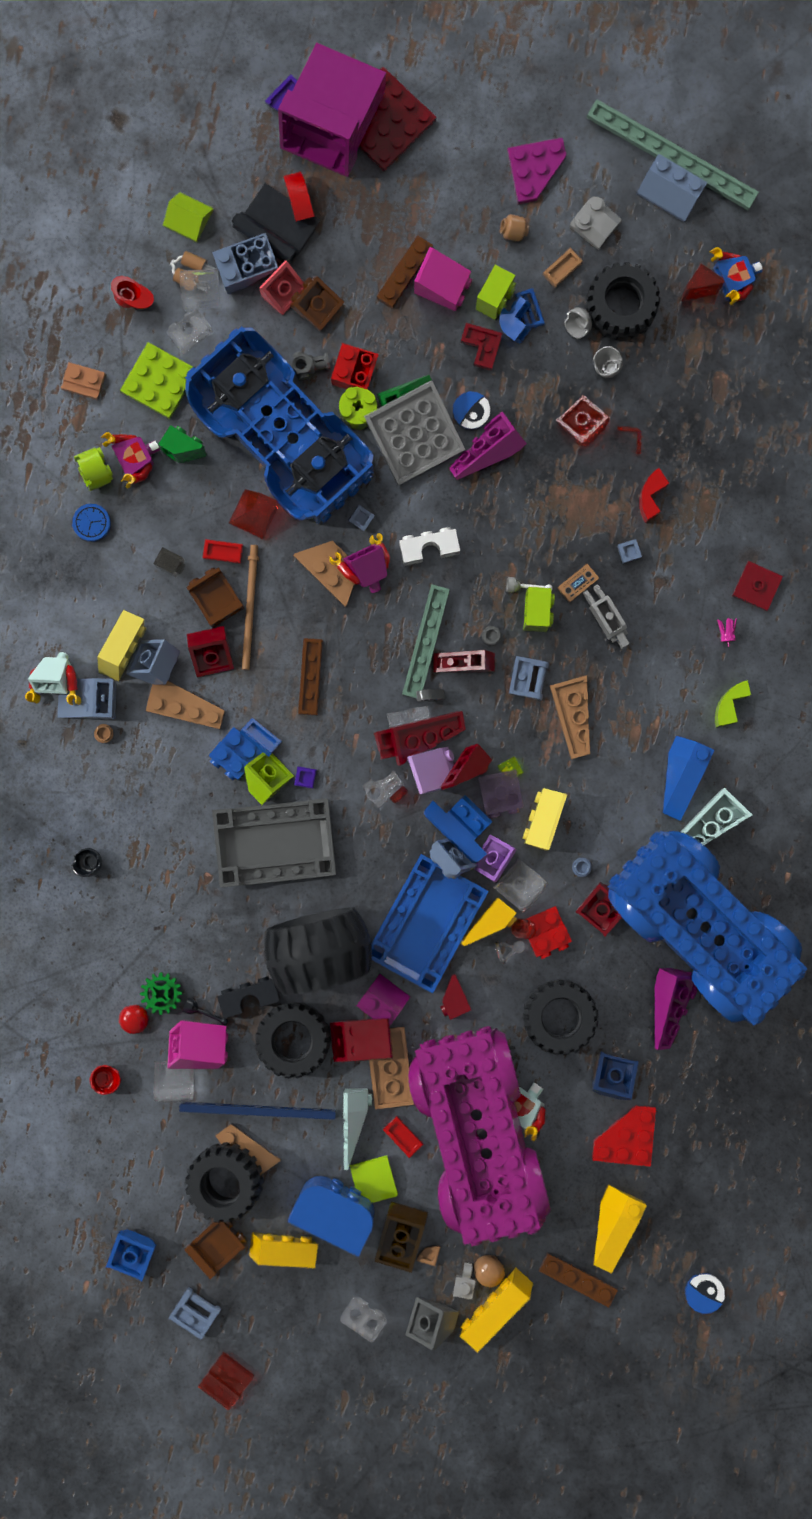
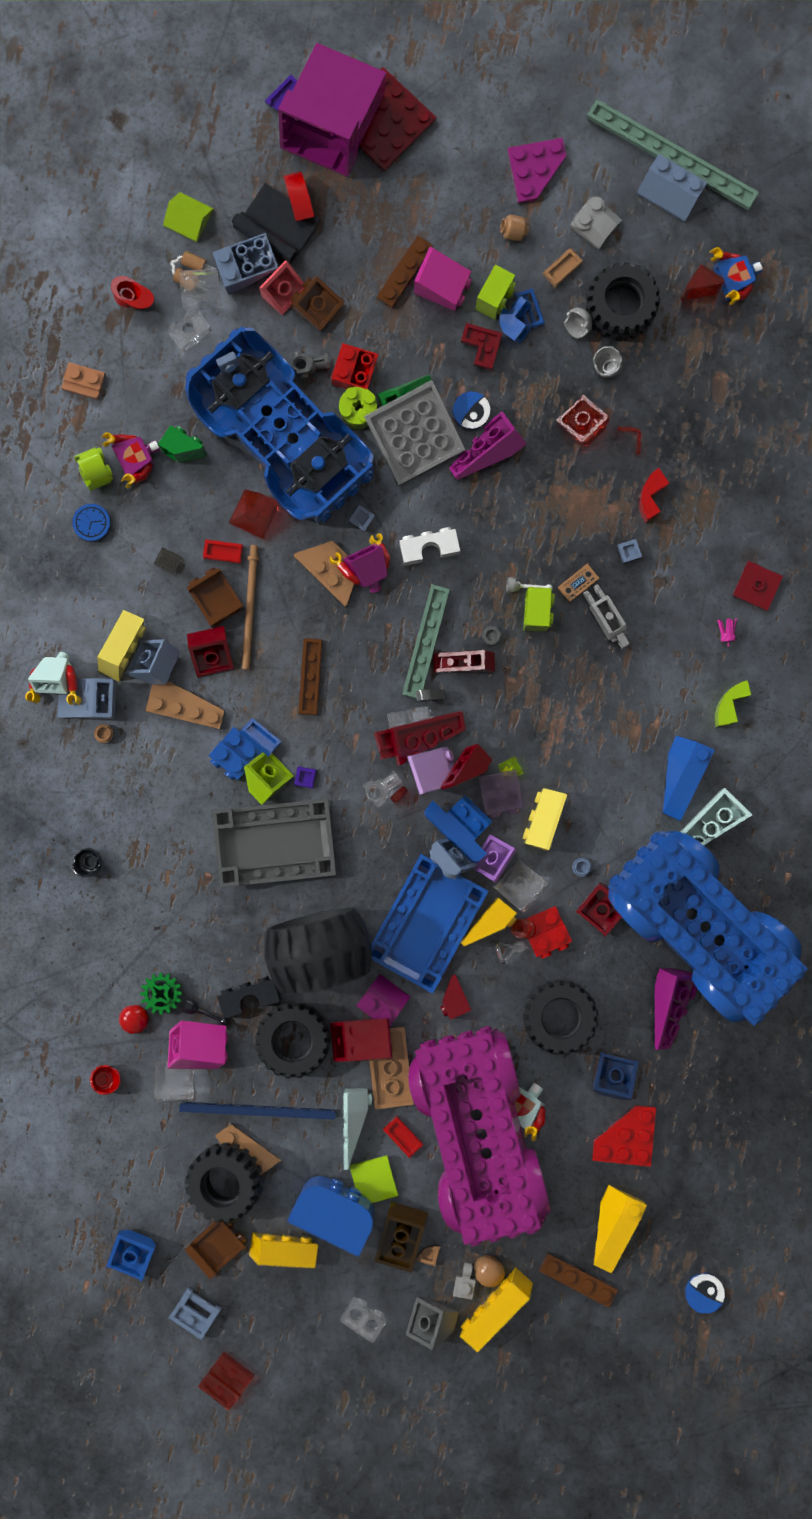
(157, 380): lime plate -> none
(227, 363): none -> sand blue plate
(522, 677): sand blue plate -> none
(572, 709): medium nougat wing -> none

